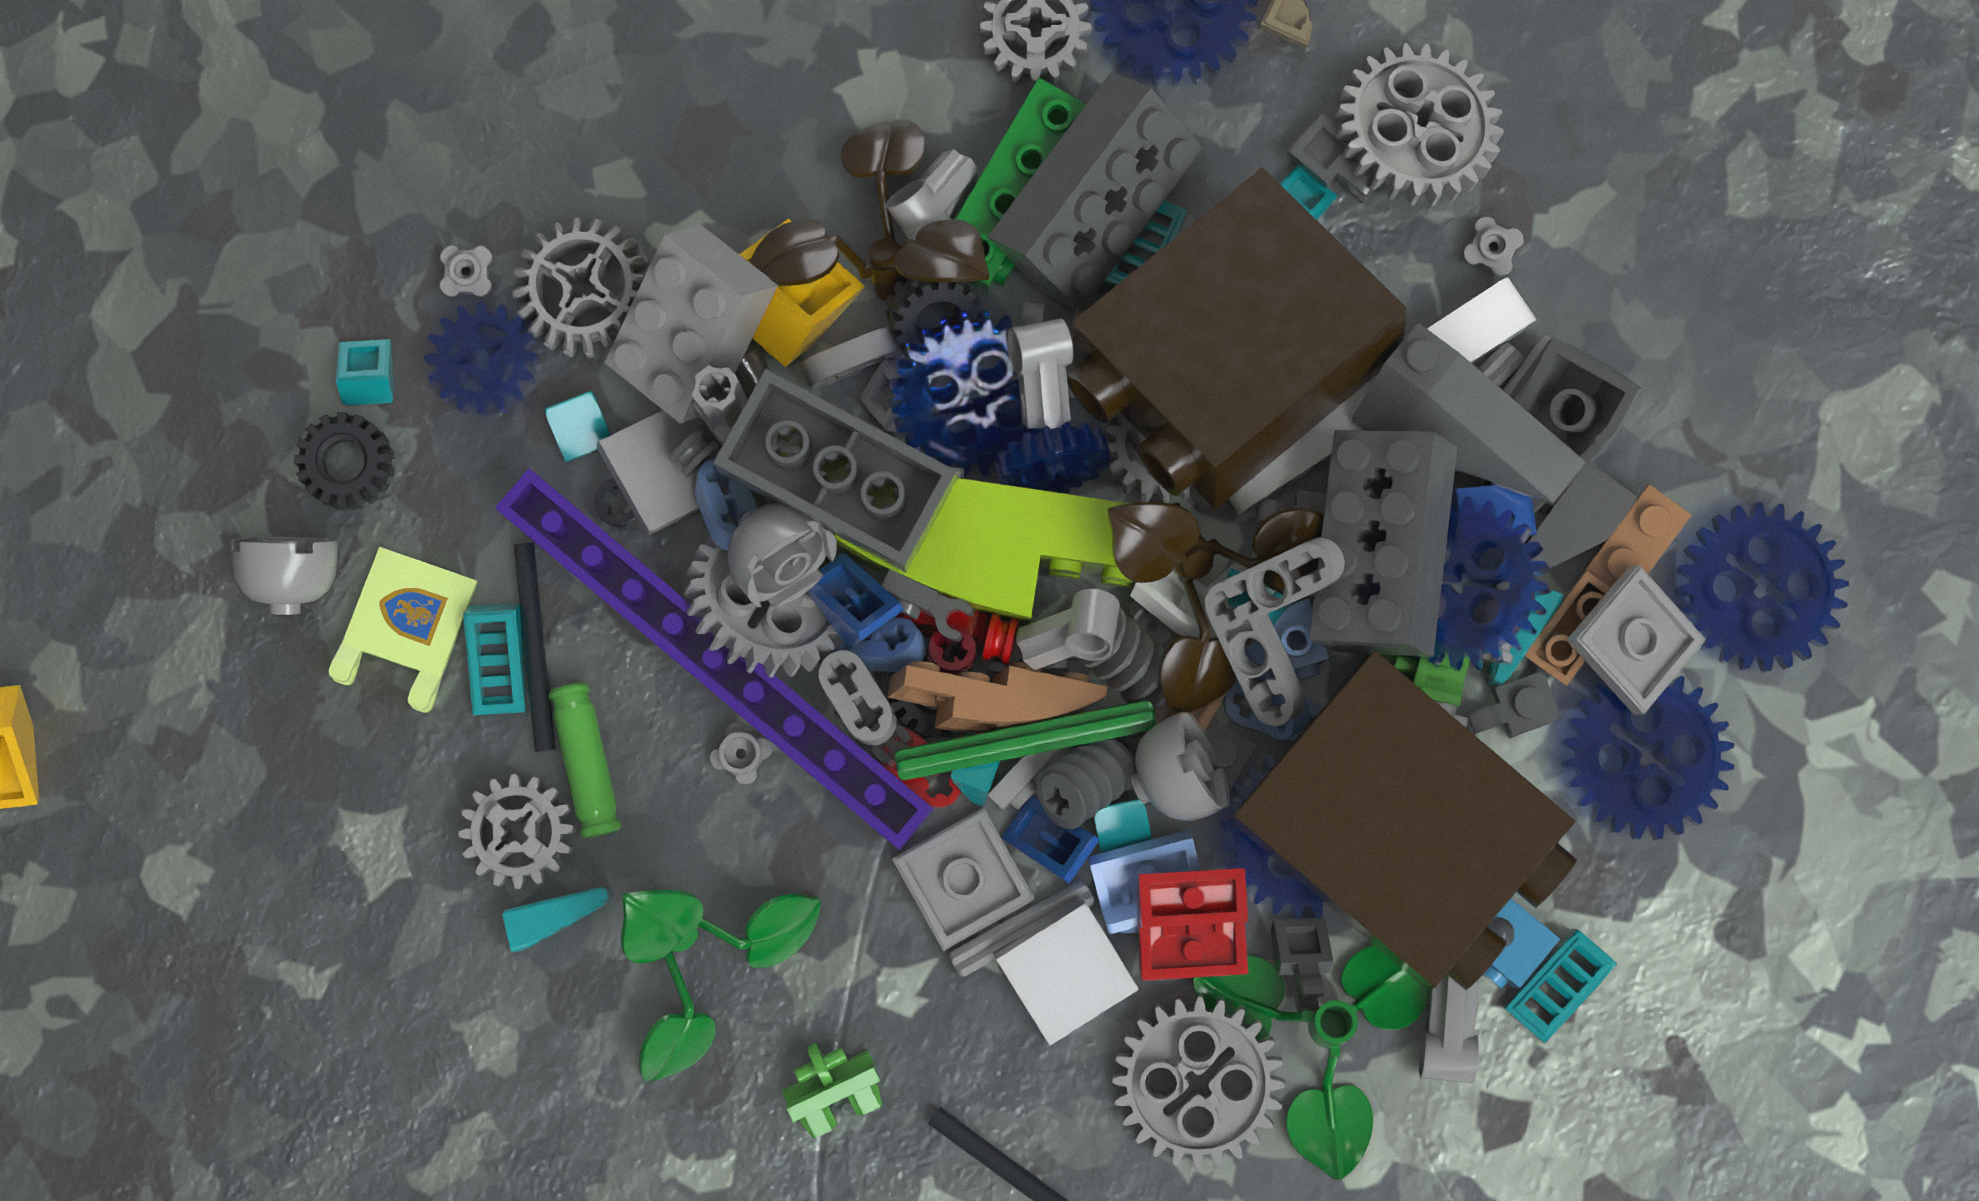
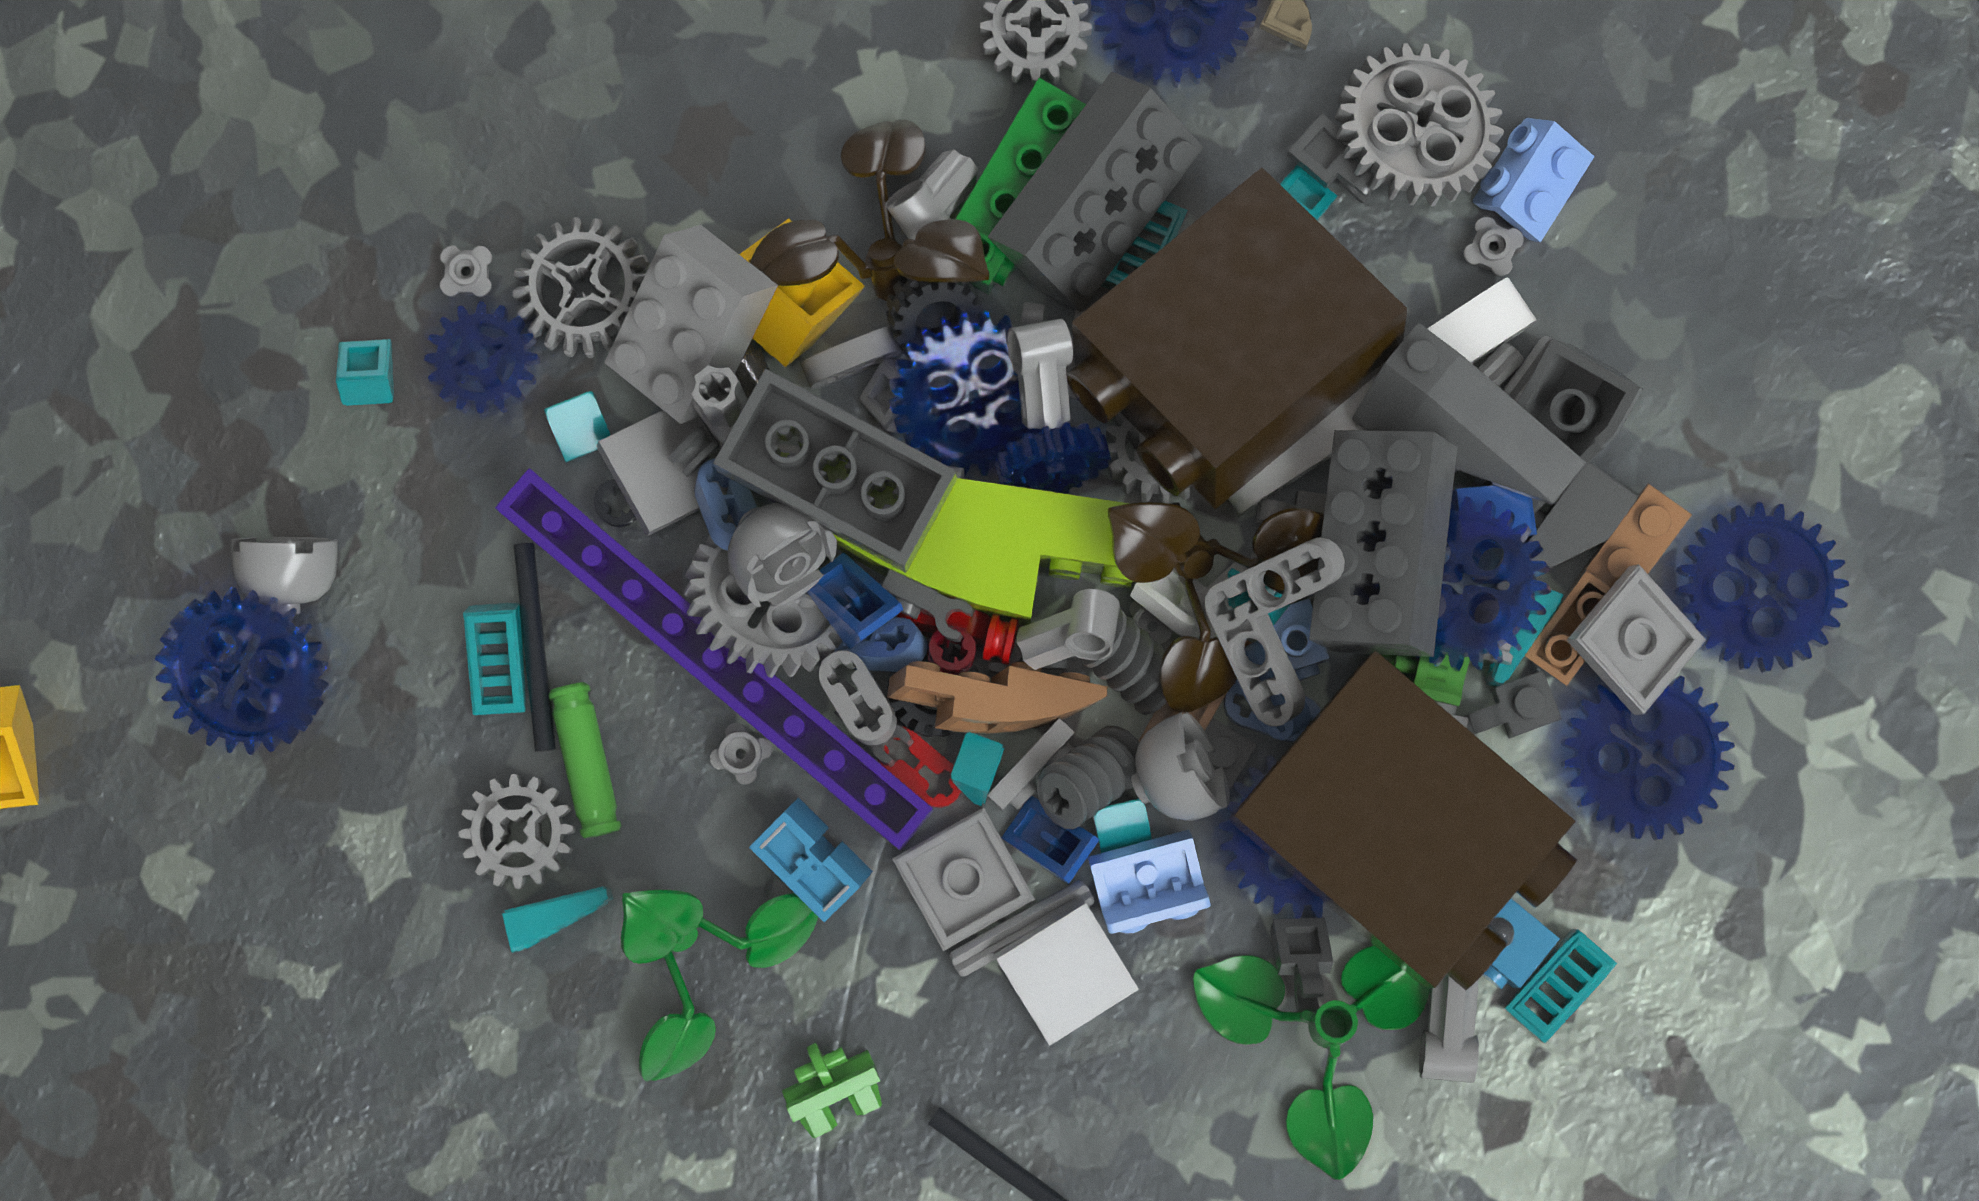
(197, 650): none -> clear blue gear
(313, 456): black tyre -> none
(406, 617): yellowish green flag -> none
(808, 862): none -> dark azure piece
(1025, 739): green axle -> none
(1192, 924): red slope -> none
(1233, 1114): light grey gear -> none
(1534, 176): none -> light blue bracket

